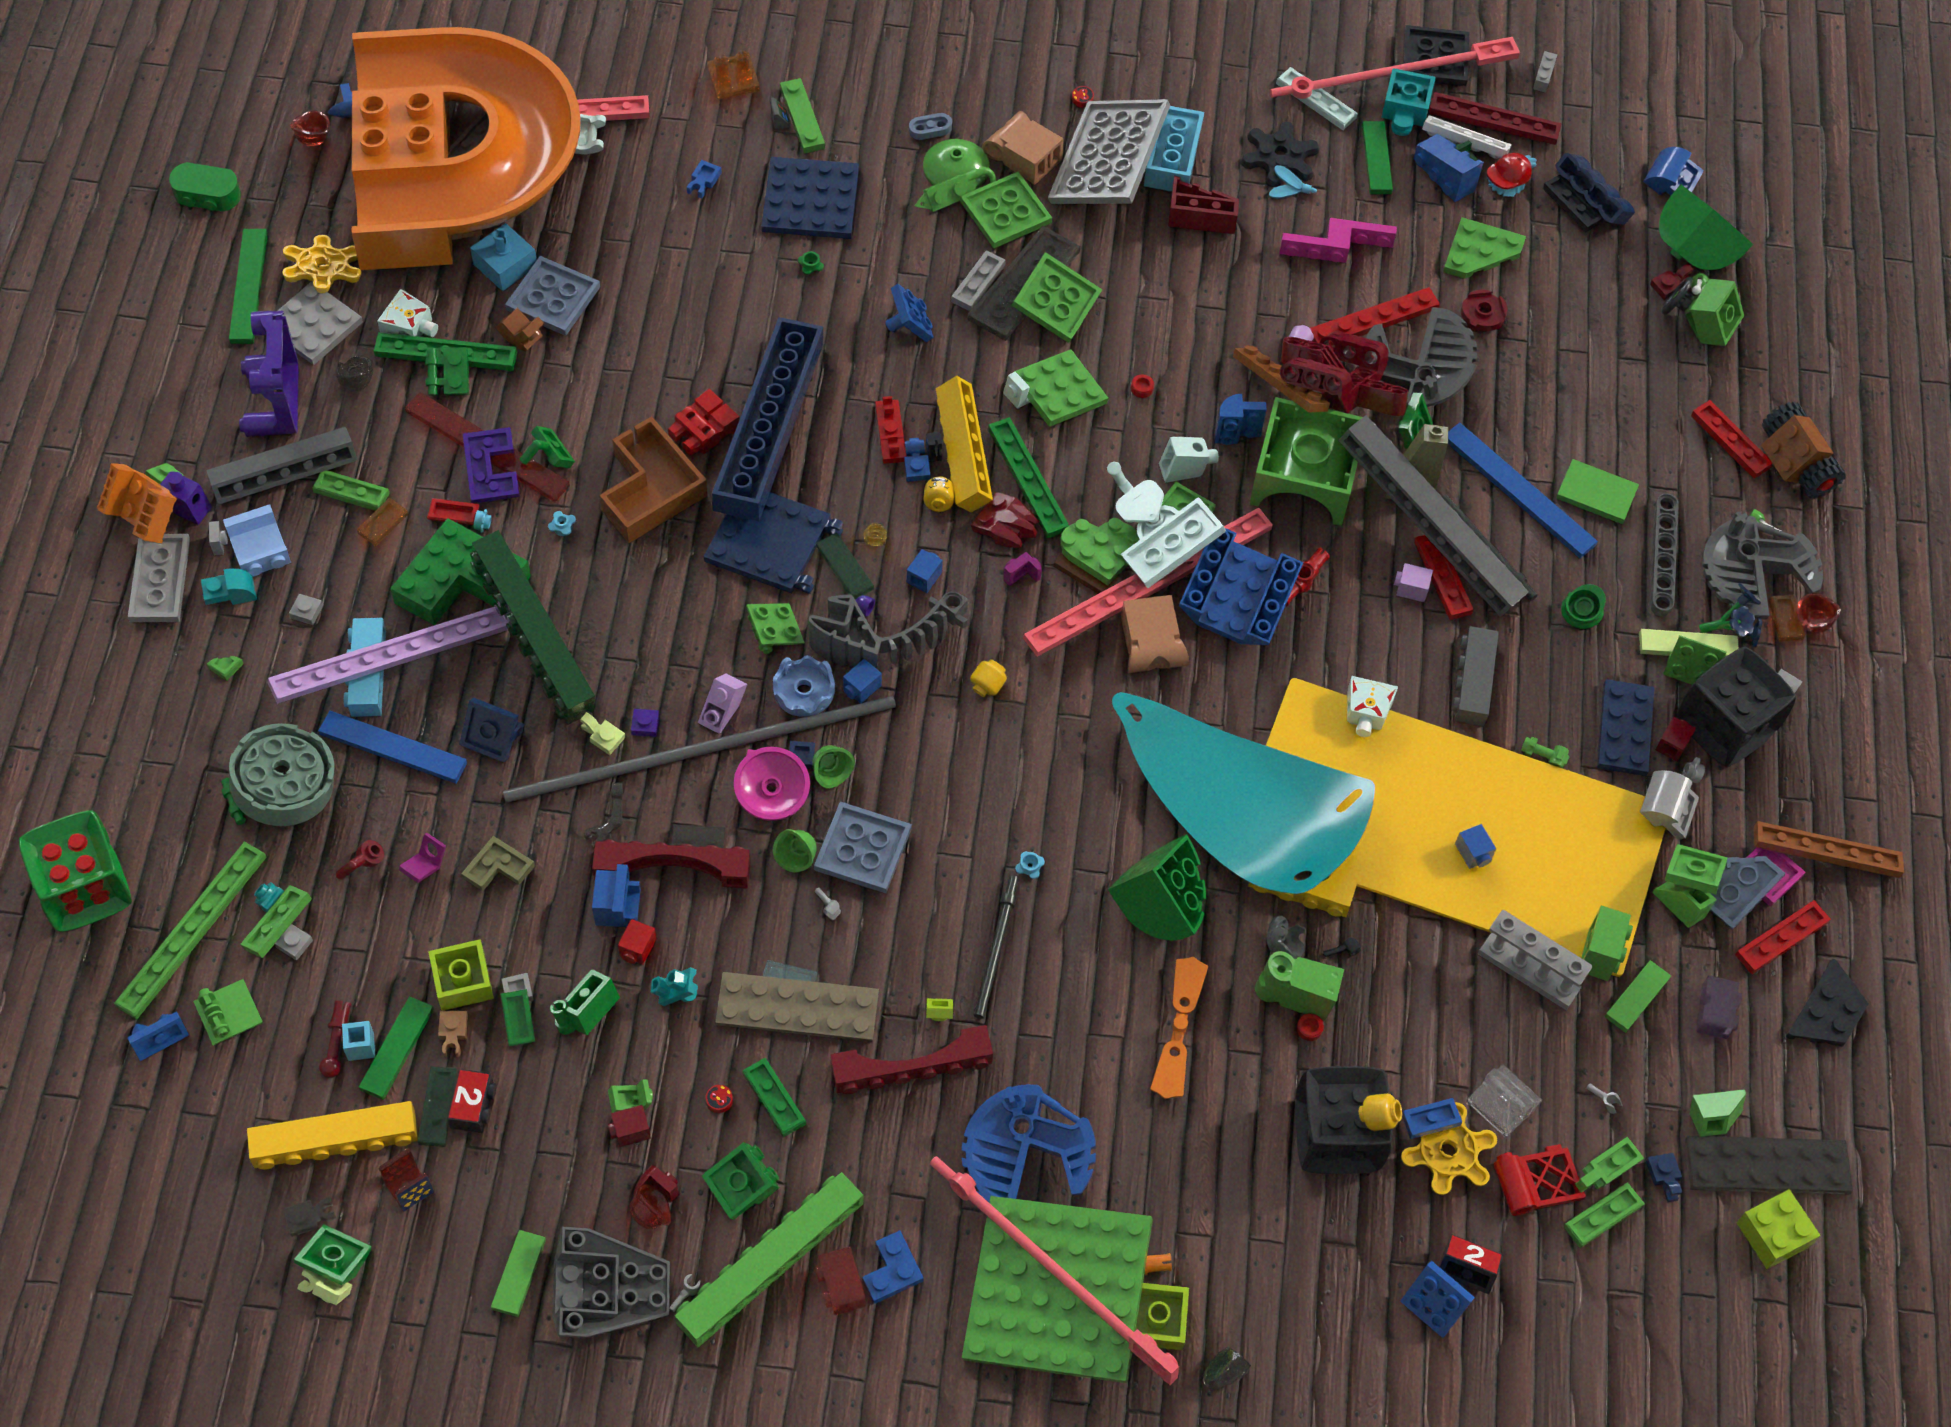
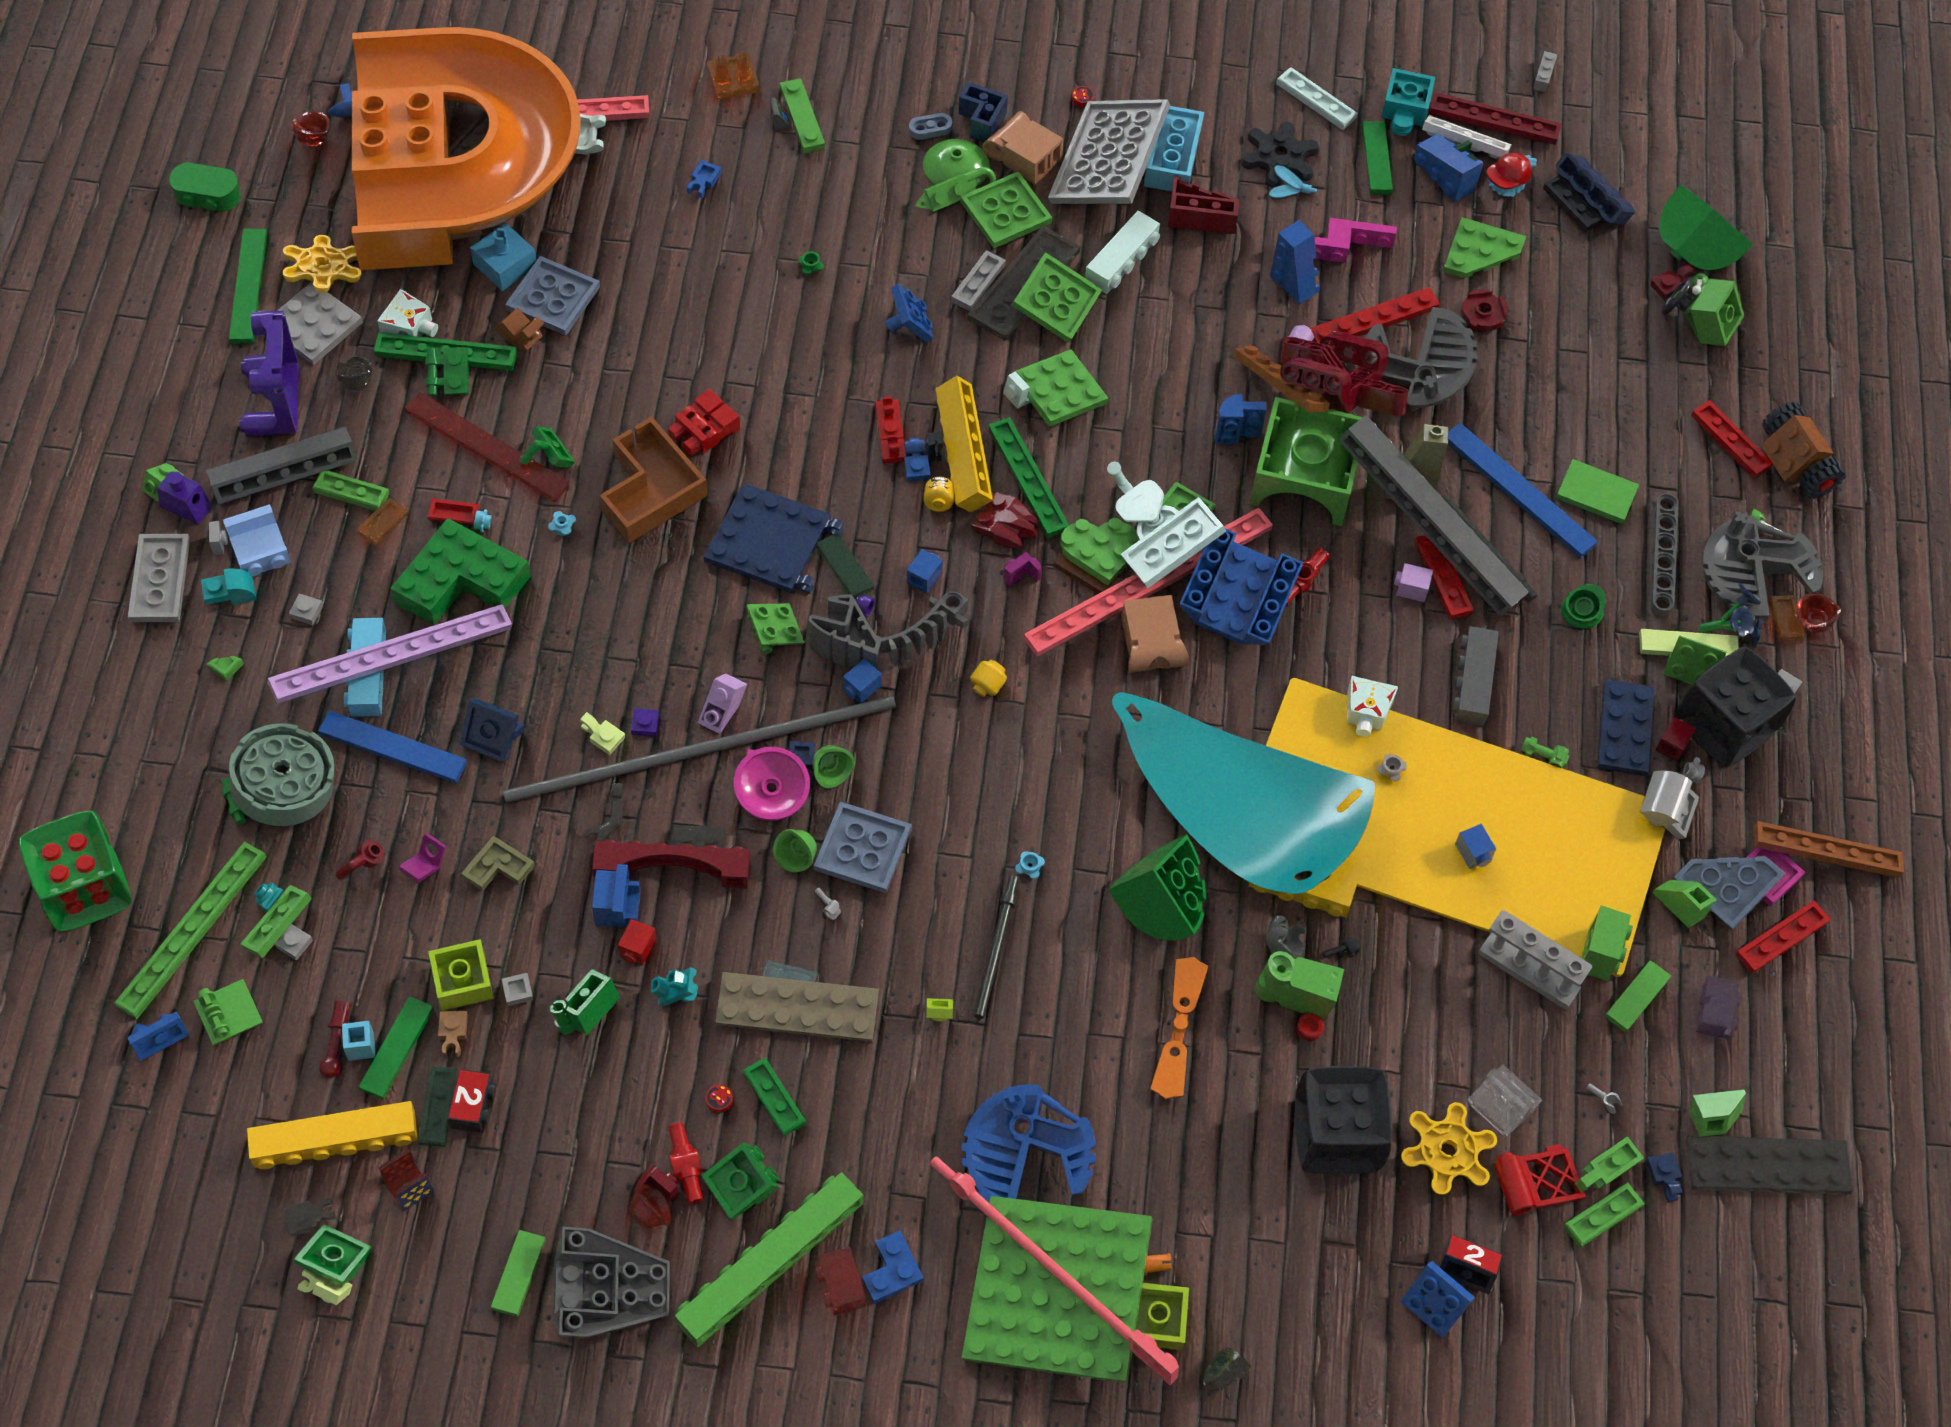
(137, 501): orange plate -> none
(484, 484): dark purple plate -> none
(517, 1017): green tile -> none
(532, 628): dark green brick -> none
(629, 1126): dark red brick -> none
(630, 1096): bright green bracket -> none
(685, 1163): none -> red pin
(687, 1290): light grey hand -> none
(768, 419): dark blue brick -> none
(803, 672): medium blue plate -> none
(810, 197): dark blue plate -> none
(857, 1072): dark red arch -> none
(875, 529): clear yellow plate -> none
(984, 108): none -> dark blue brick
(1123, 252): none -> light aqua brick
(1142, 386): red tile -> none
(1186, 458): light aqua torso -> none
(1294, 263): none -> blue wedge
(1380, 1112): yellow head -> none
(1394, 761): none -> light grey plate
(1414, 419): green plate -> none
(1431, 43): black plate -> none
(1431, 1118): blue plate -> none
(1482, 53): coral bar -> none
(1673, 169): blue brick -> none
(1696, 869): bright green plate -> none
(1778, 1229): lime brick -> none
(1831, 1009): black wing -> none

